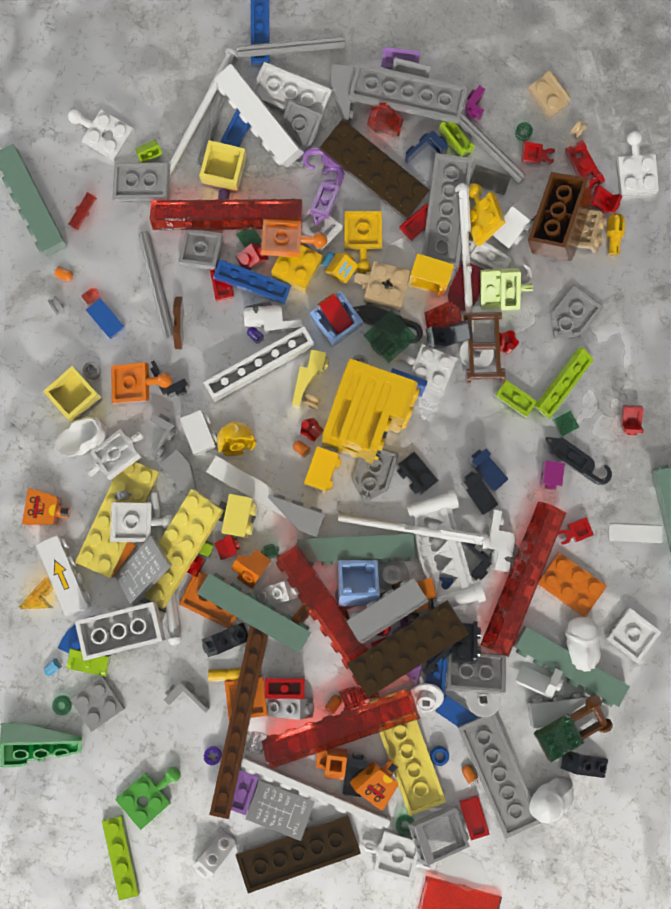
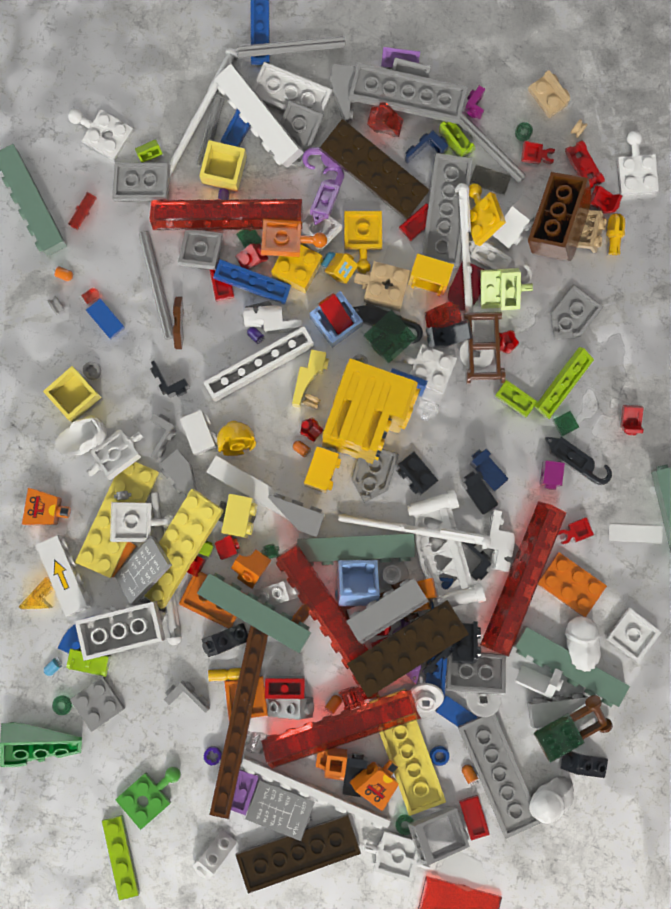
(132, 382): orange plate -> none

